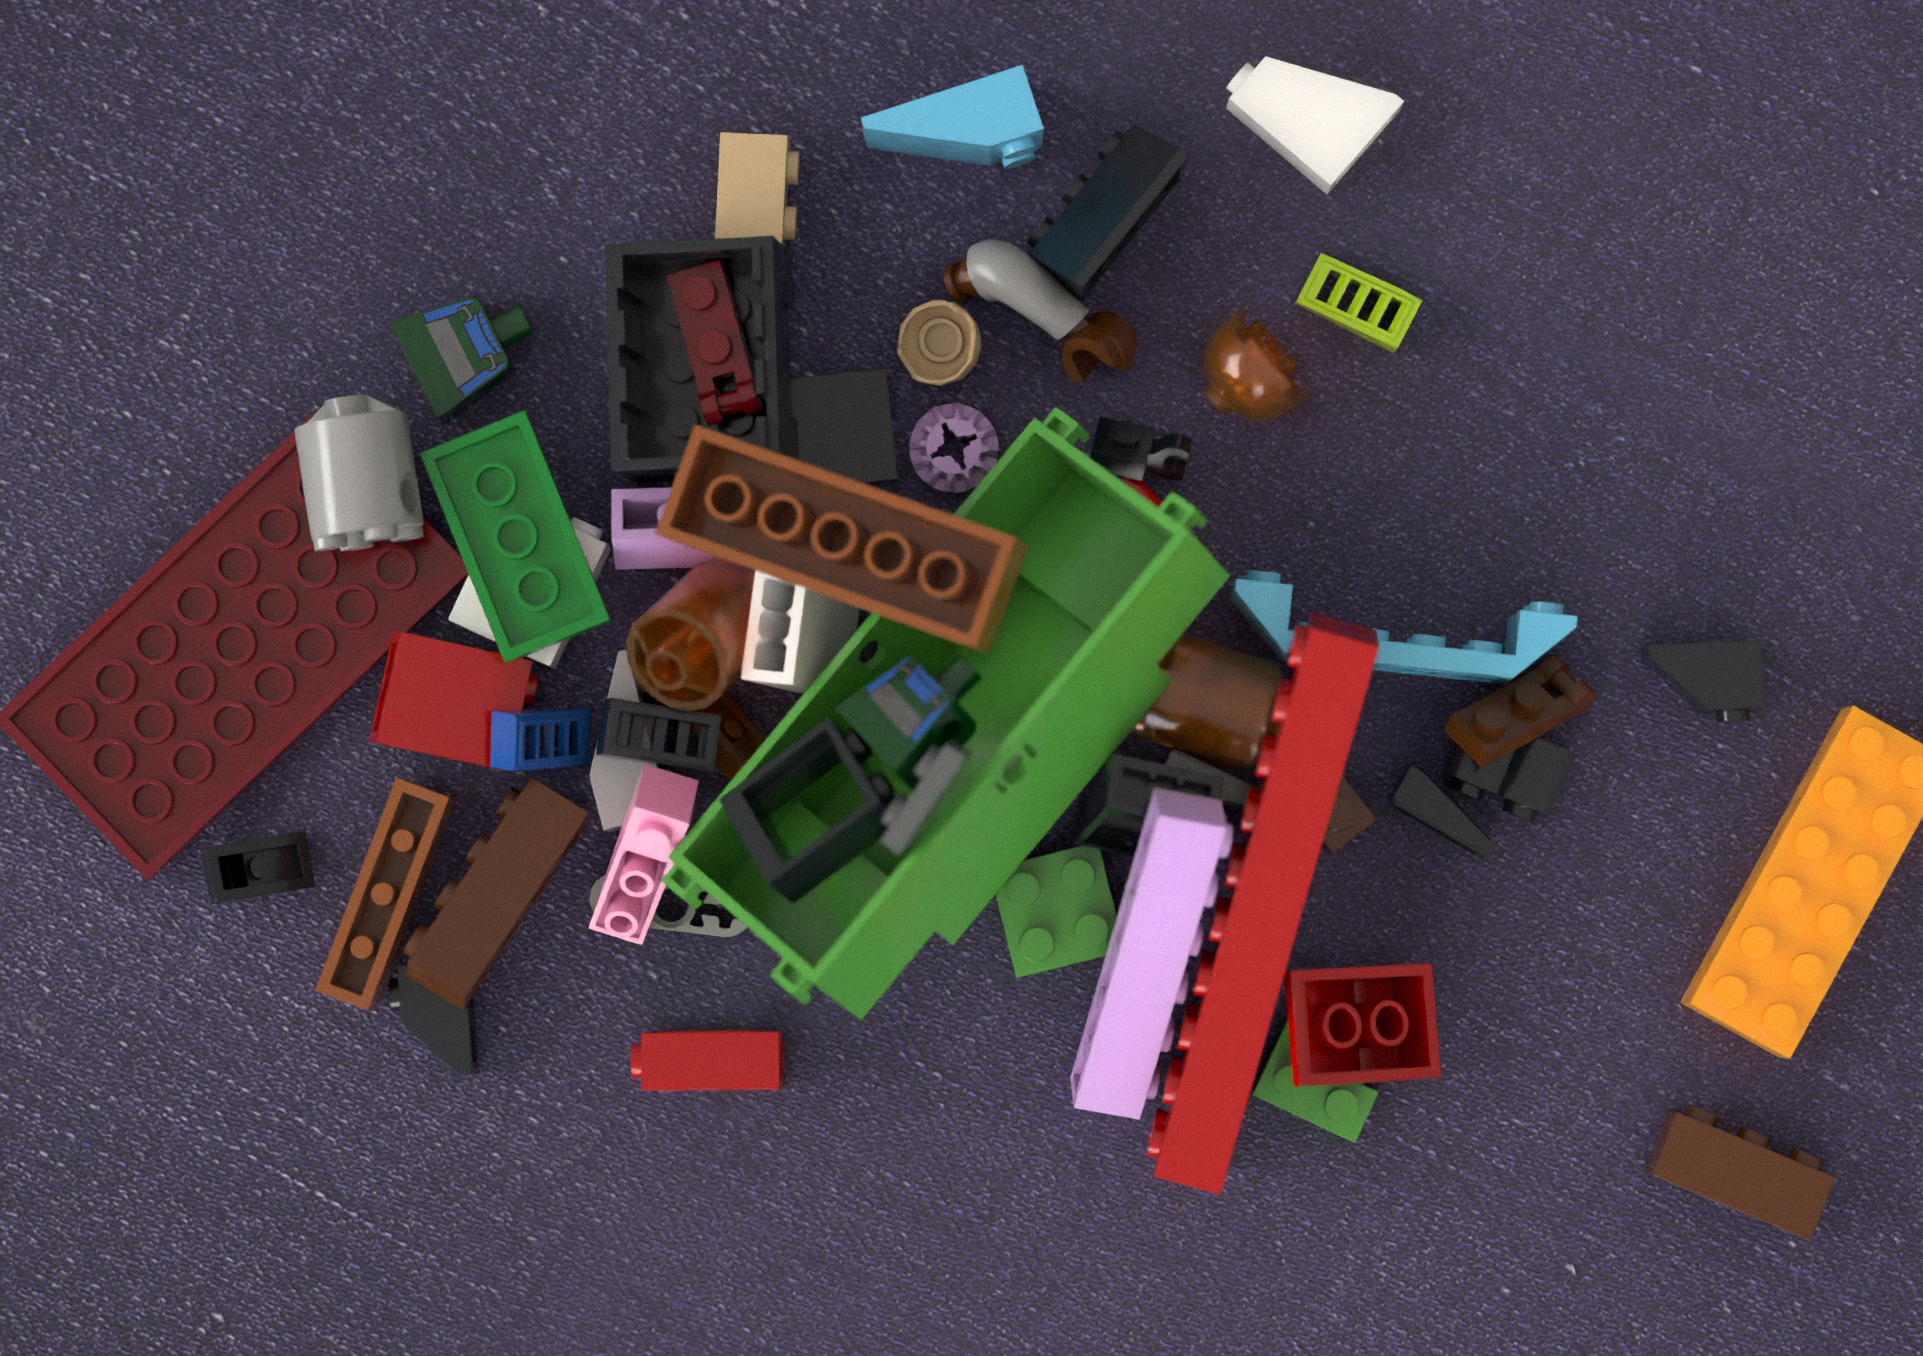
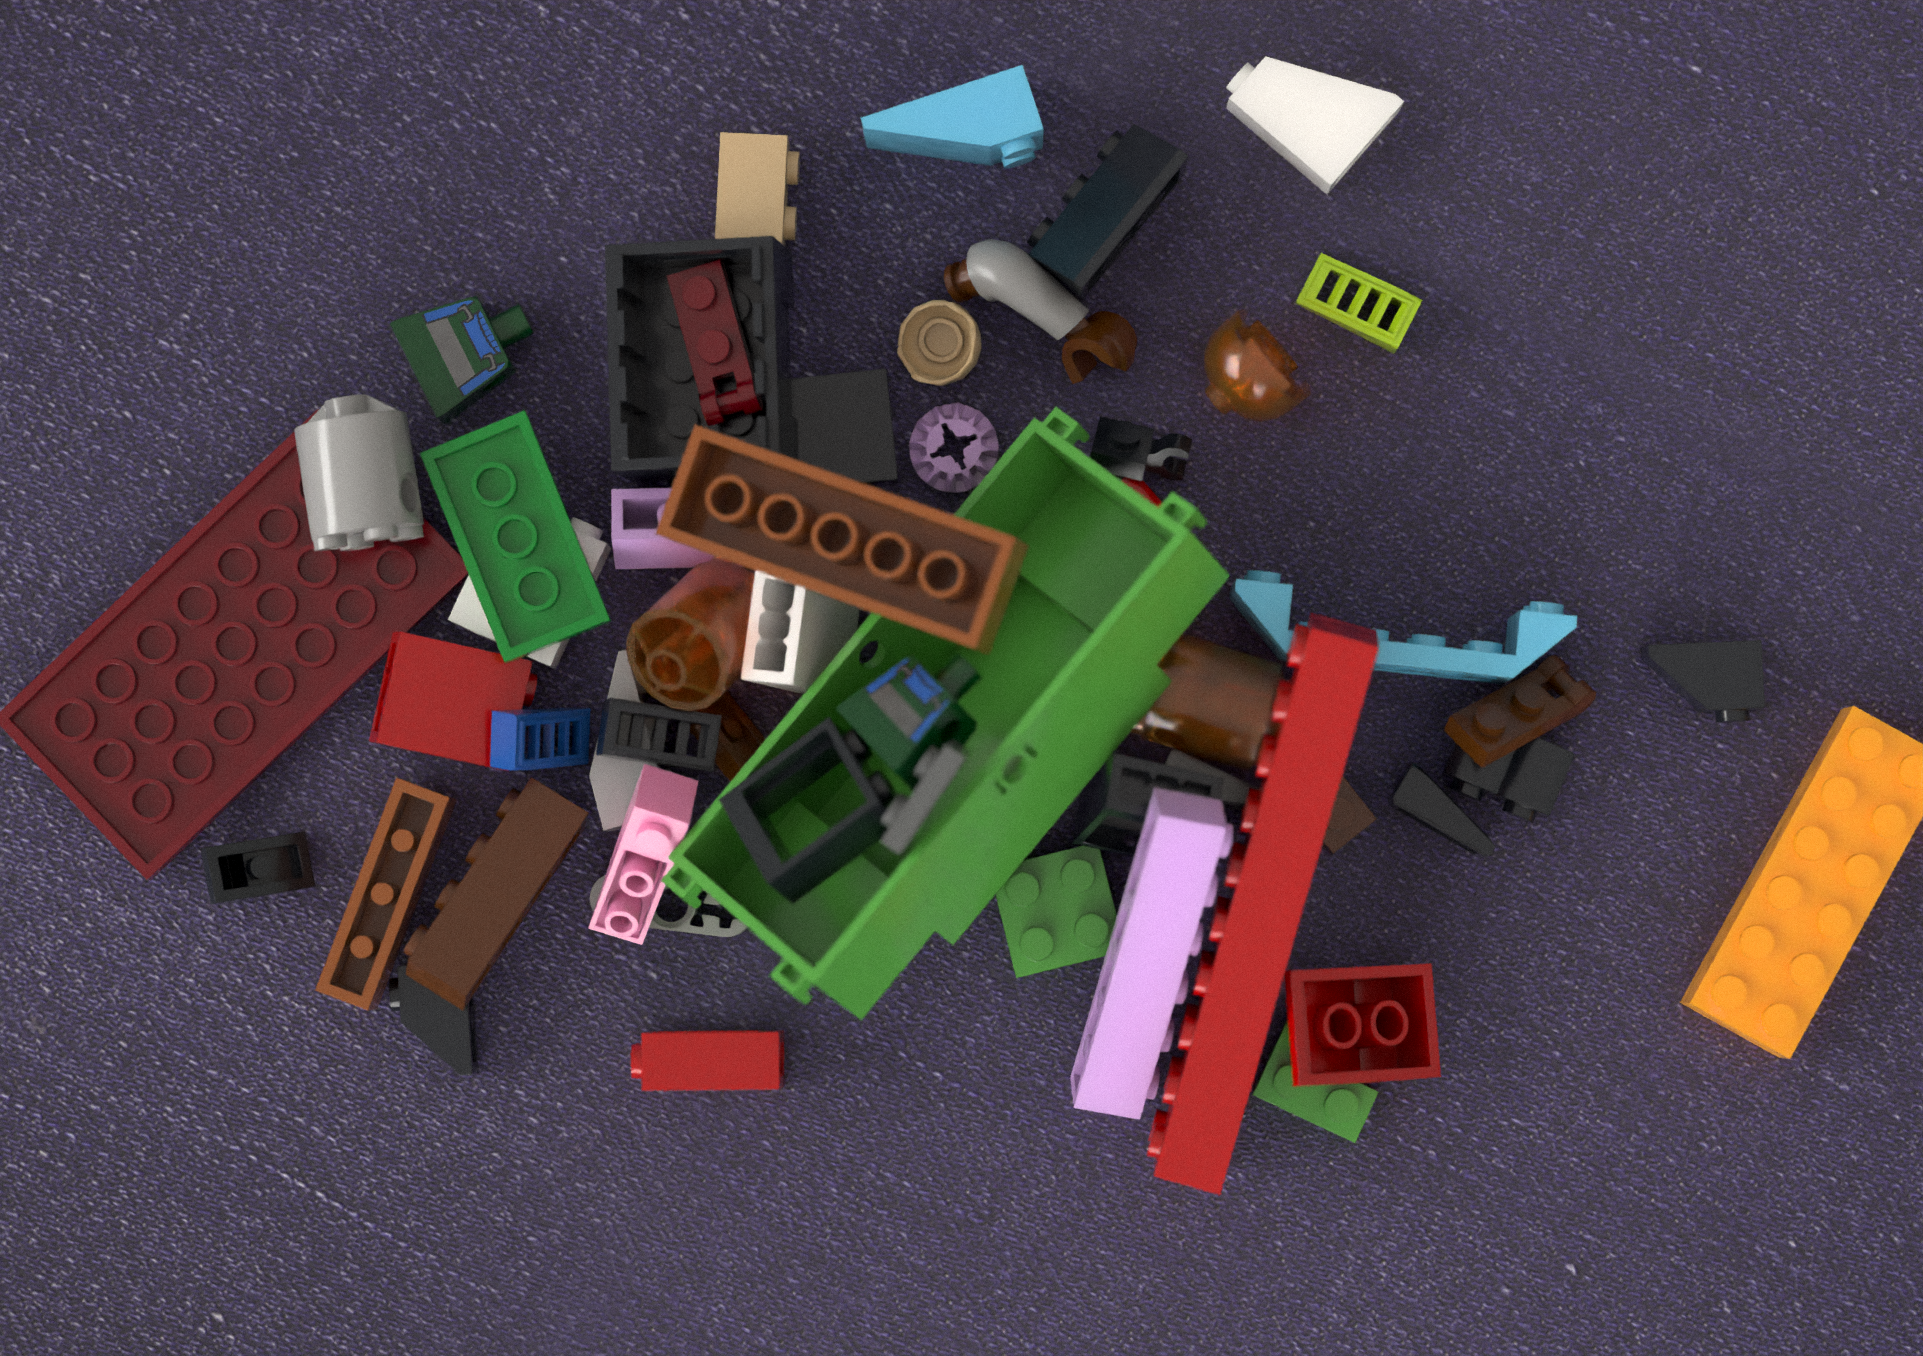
(1740, 1171): reddish brown brick -> none

